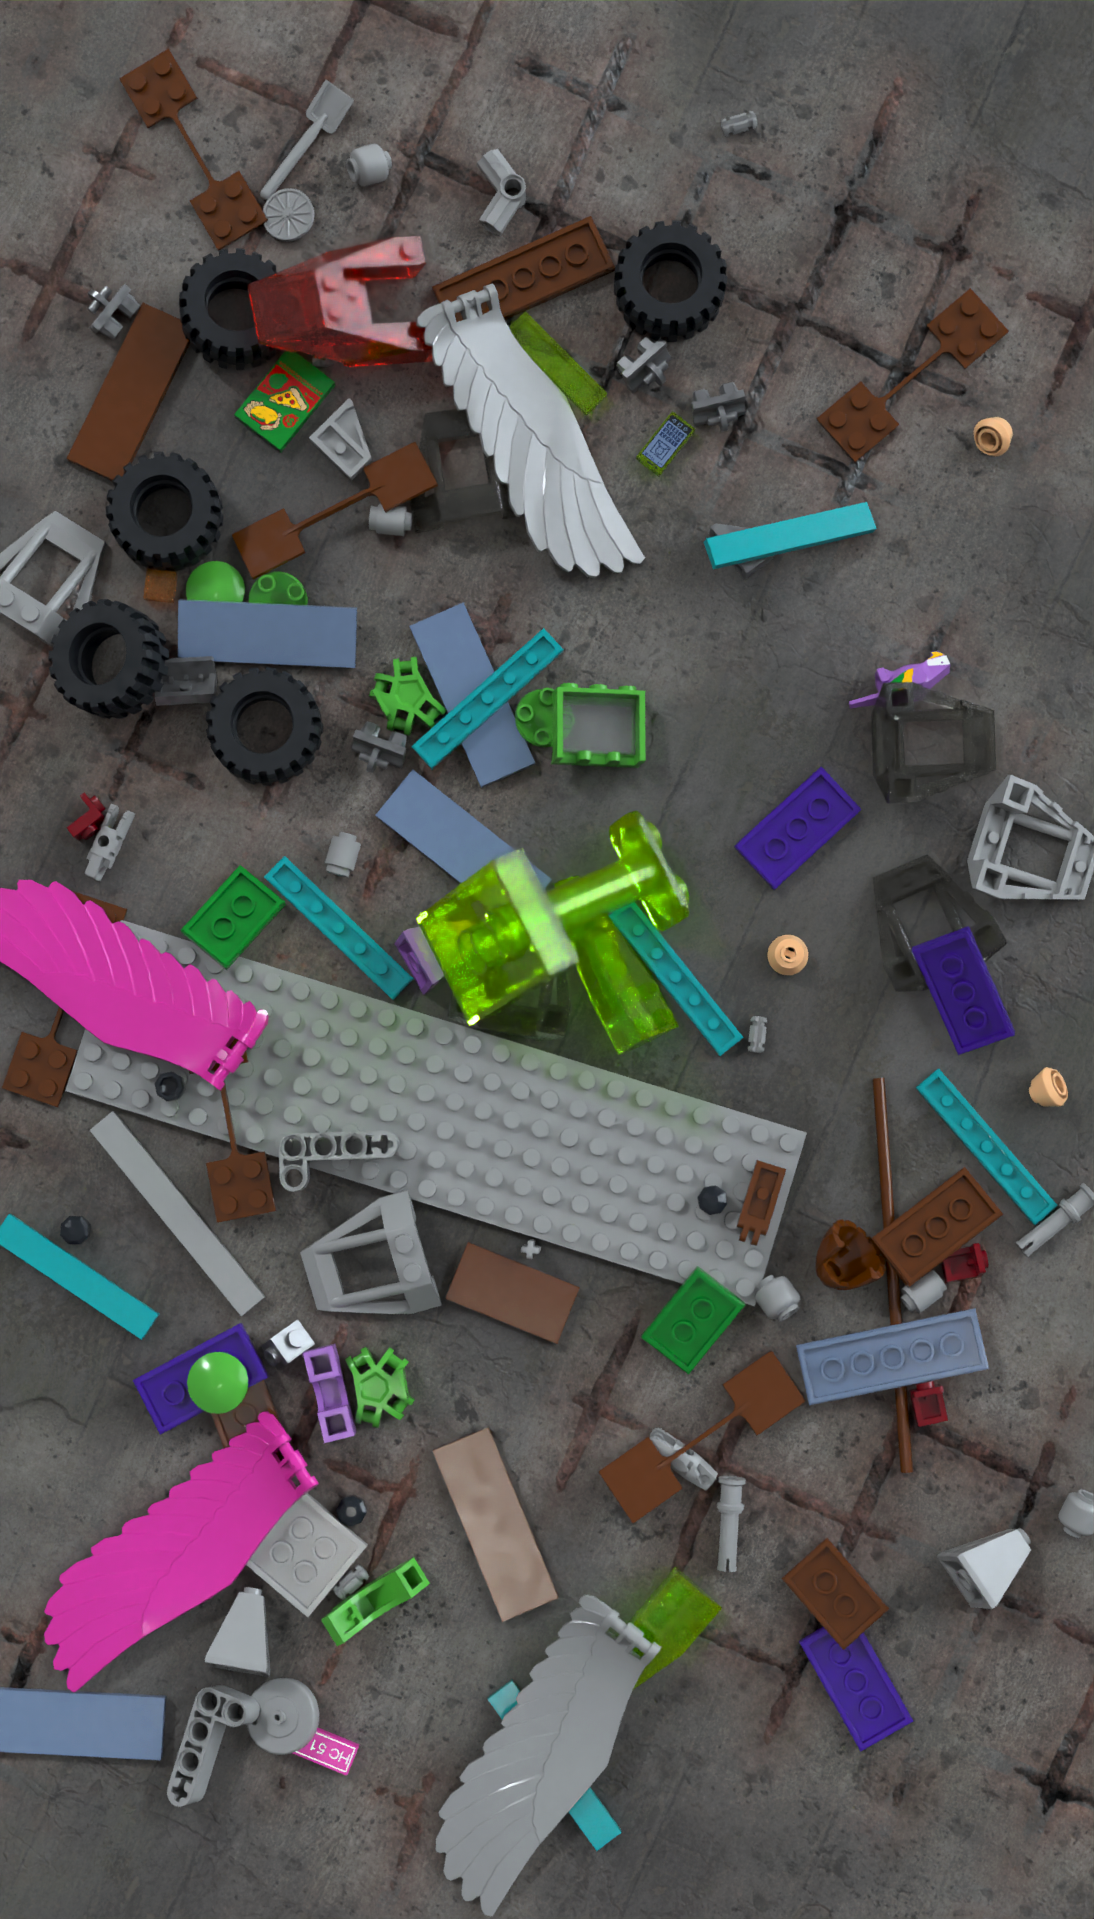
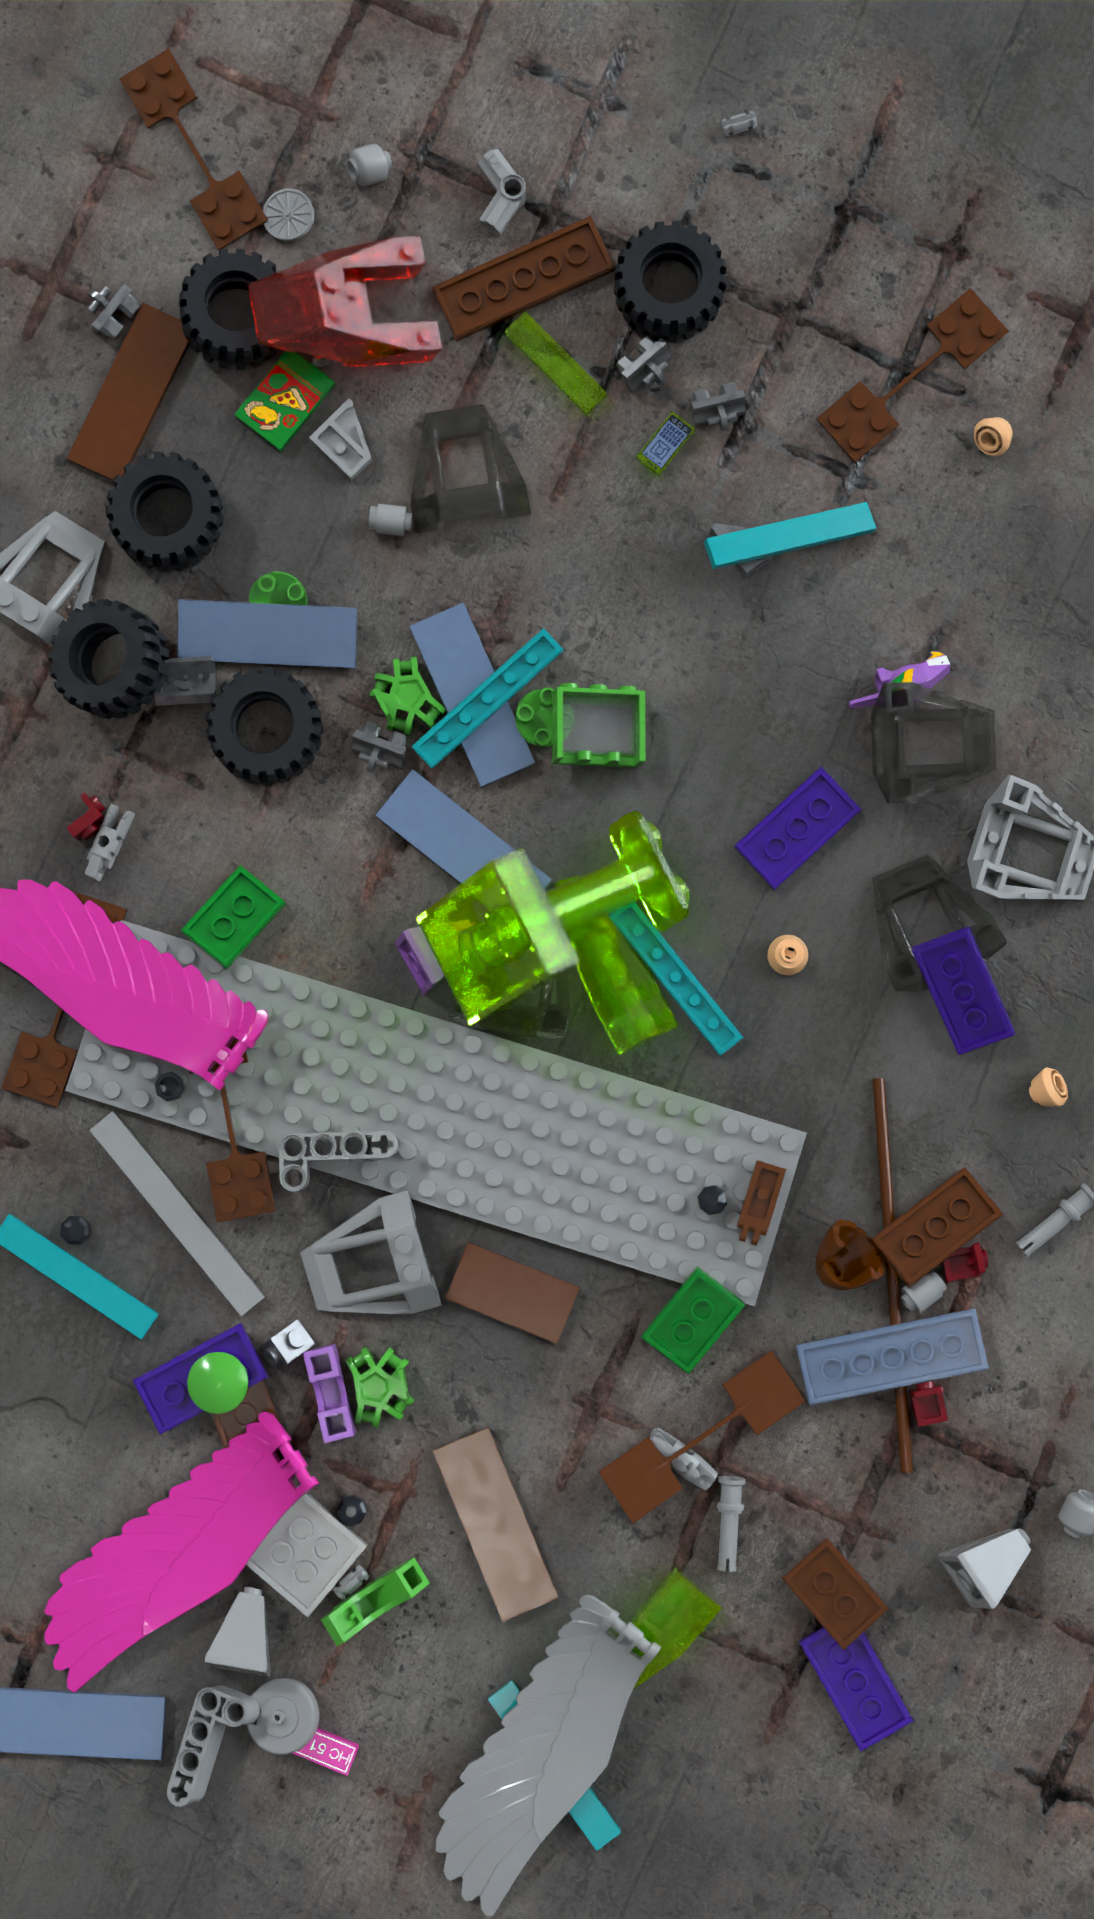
(160, 586): clear orange tile -> none
(215, 583): bright green dish -> none
(327, 113): light grey piece -> none
(338, 928): teal tile -> none
(342, 854): light grey brick -> none
(391, 480): reddish brown hinge -> none
(530, 434): light grey animal -> none
(531, 1249): light grey piece -> none
(757, 1034): light grey piece -> none
(777, 1297): light grey head -> none
(986, 1146): teal tile -> none

